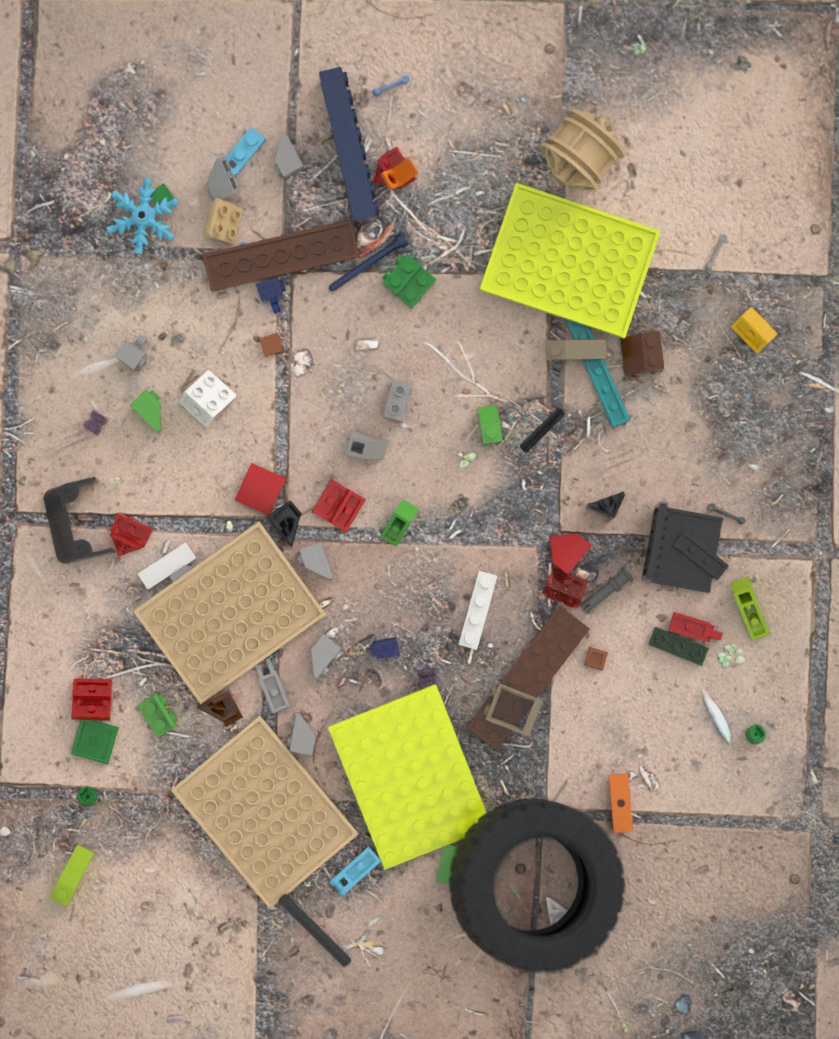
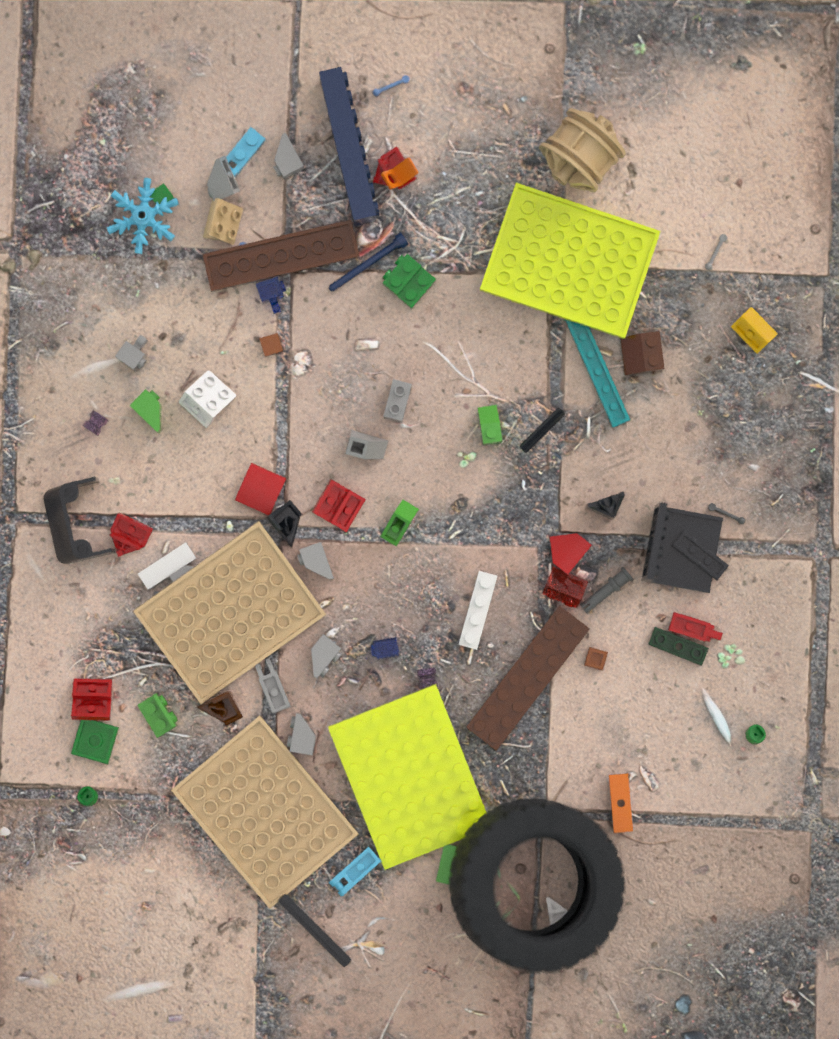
(71, 876): lime slope -> none
(496, 691): dark tan window -> none
(576, 349): dark tan slope -> none
(750, 608): lime slope -> none

